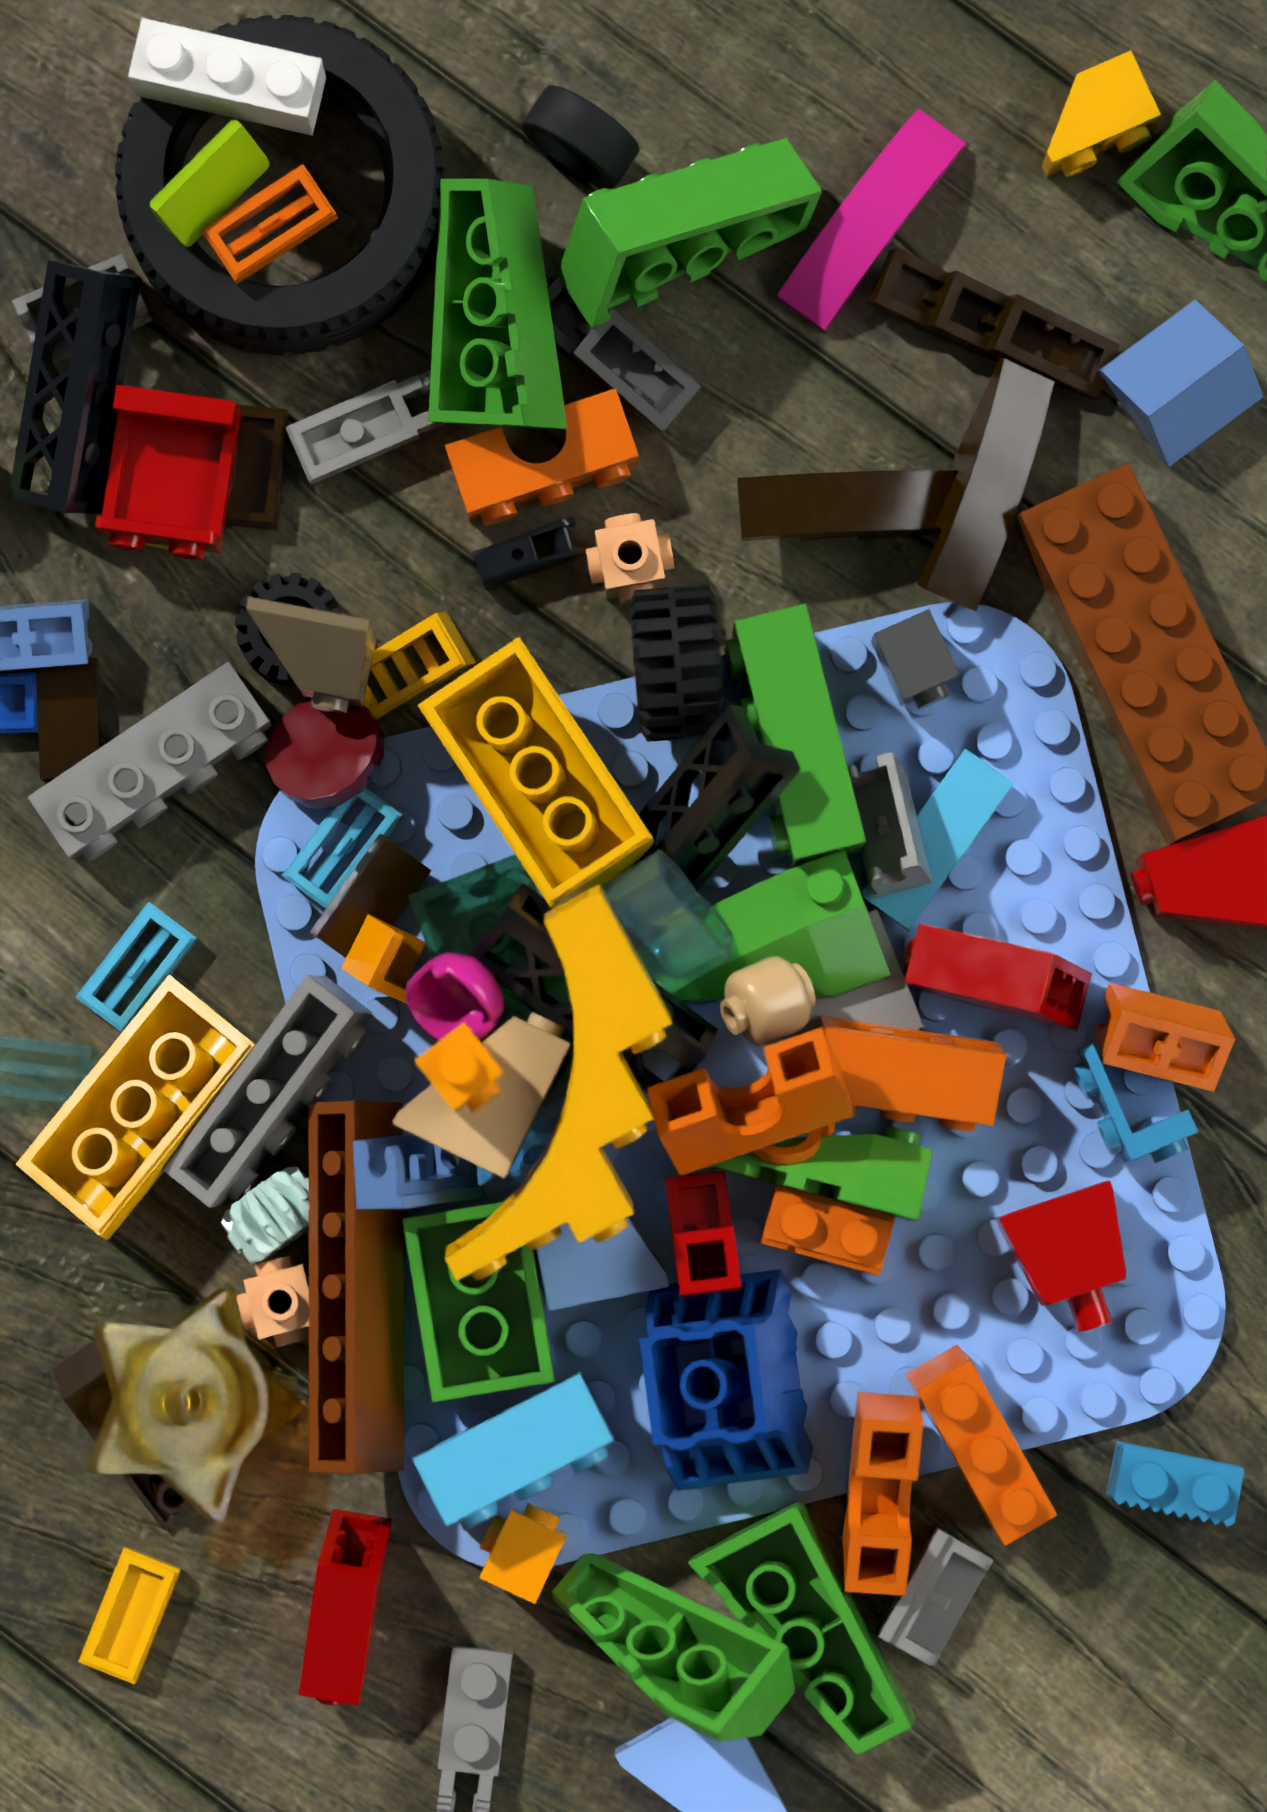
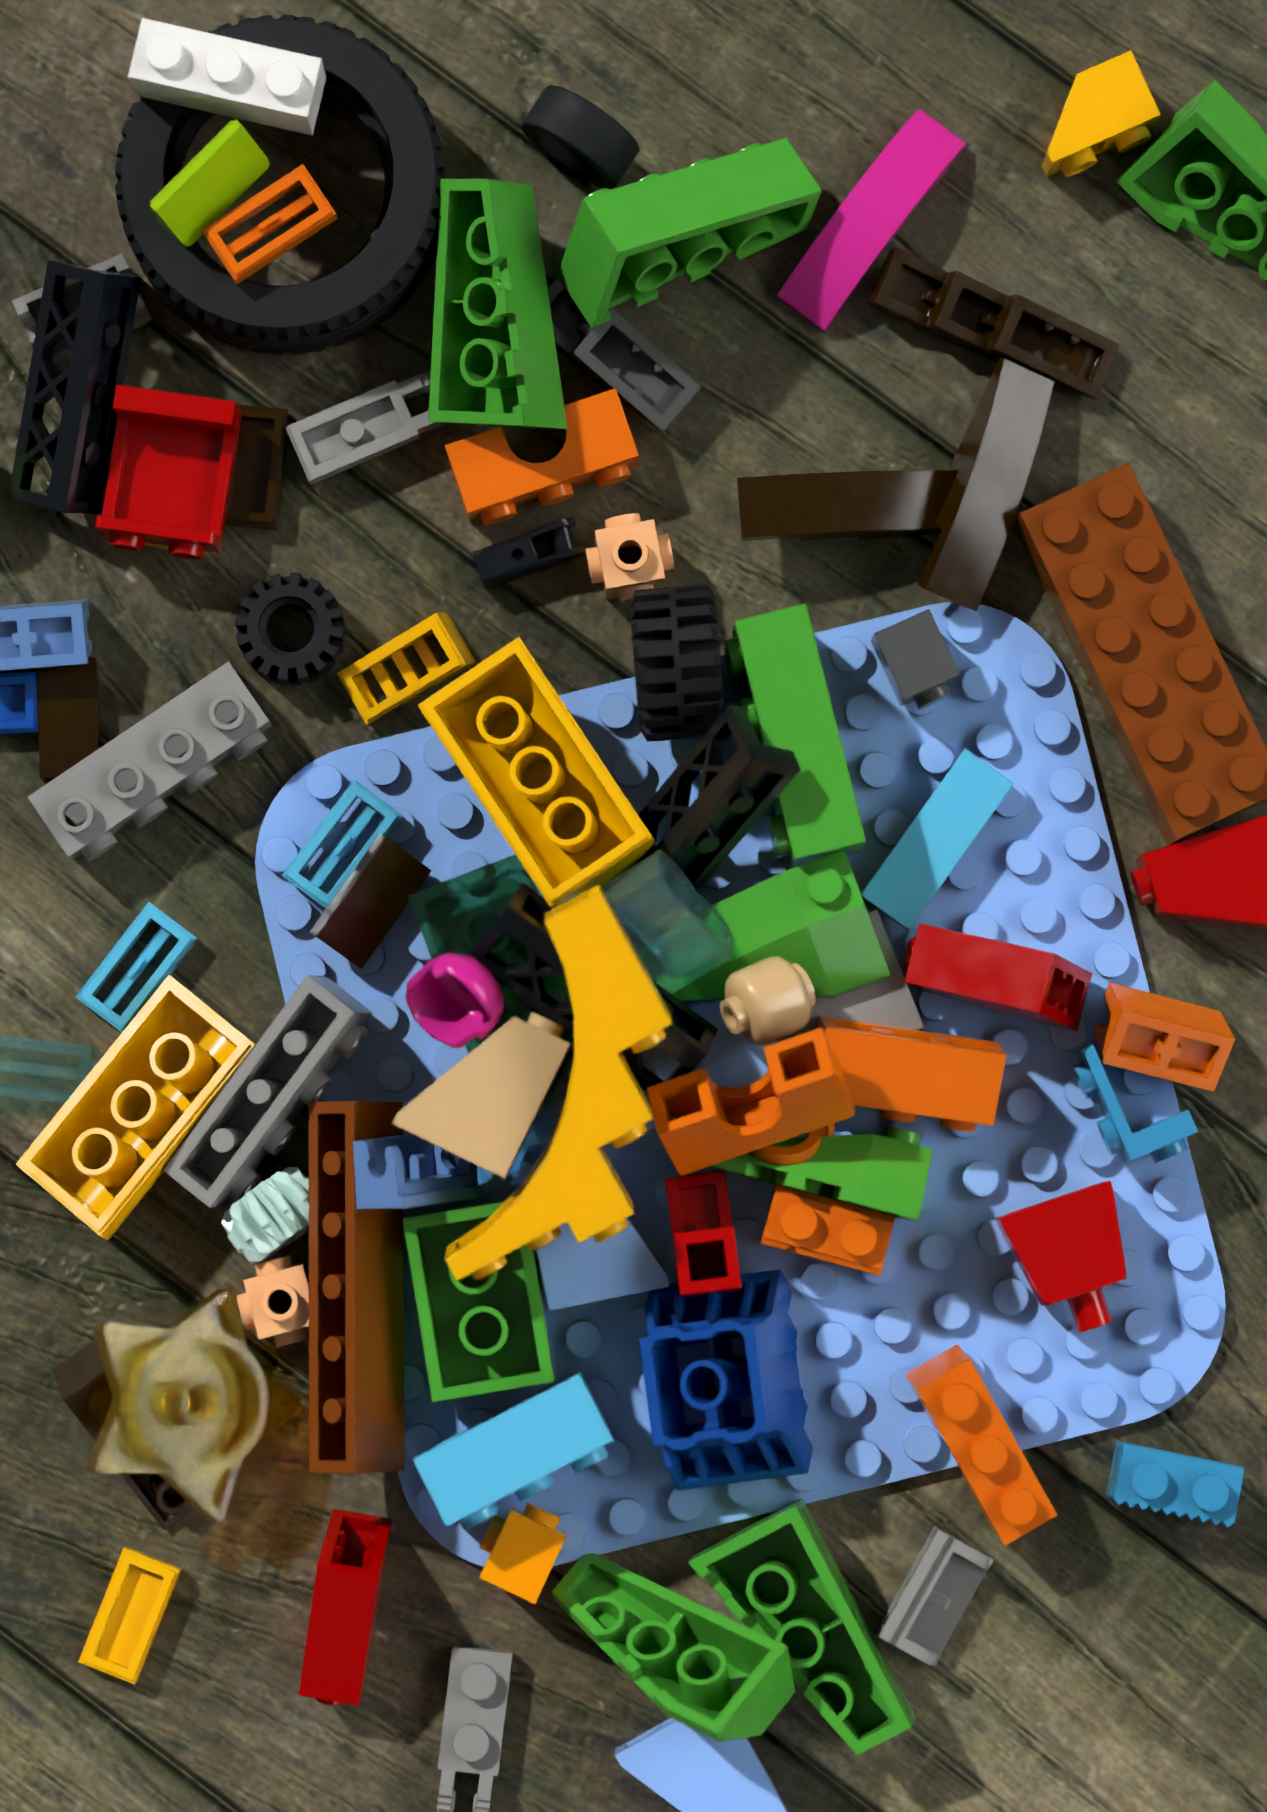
(320, 650): dark tan slope -> none
(324, 754): dark red tile -> none
(383, 957): light orange panel -> none
(461, 1070): light orange brick -> none
(879, 1493): orange arch -> none
(894, 843): light grey hinge -> none
(1183, 381): medium blue slope -> none

